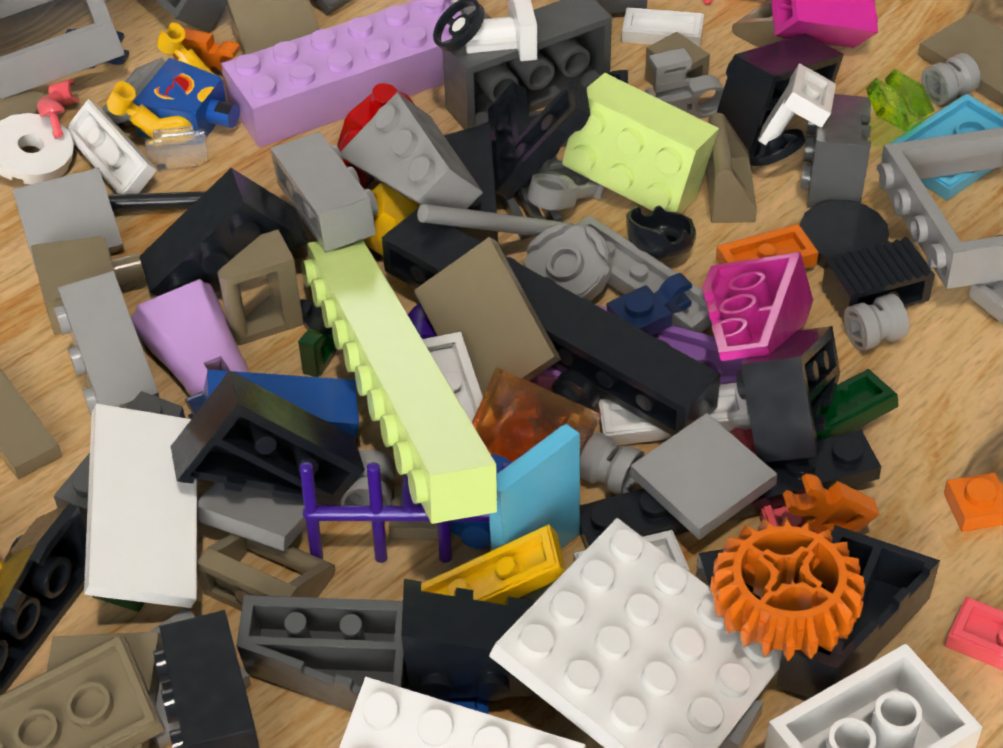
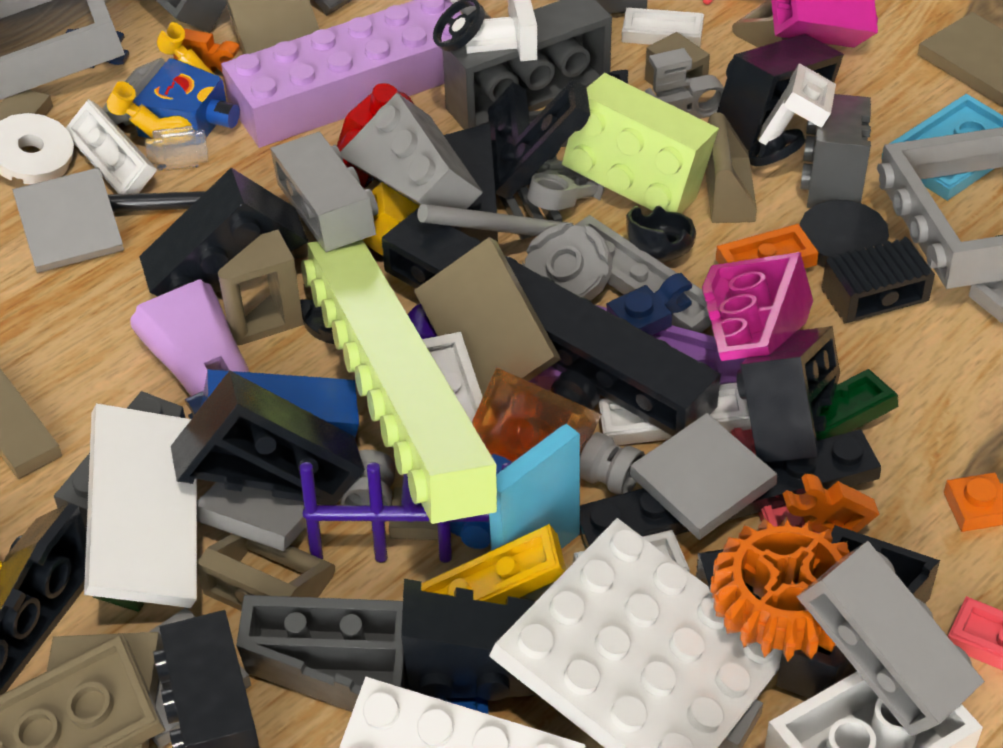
(54, 103): coral piece -> none
(78, 260): dark tan torso -> none
(104, 342): light grey wedge -> none
(316, 351): dark green tile -> none
(872, 323): light grey wheel -> none
(891, 639): none -> light grey brick
(900, 100): clear neon green tile -> none
(945, 82): light grey wheel -> none

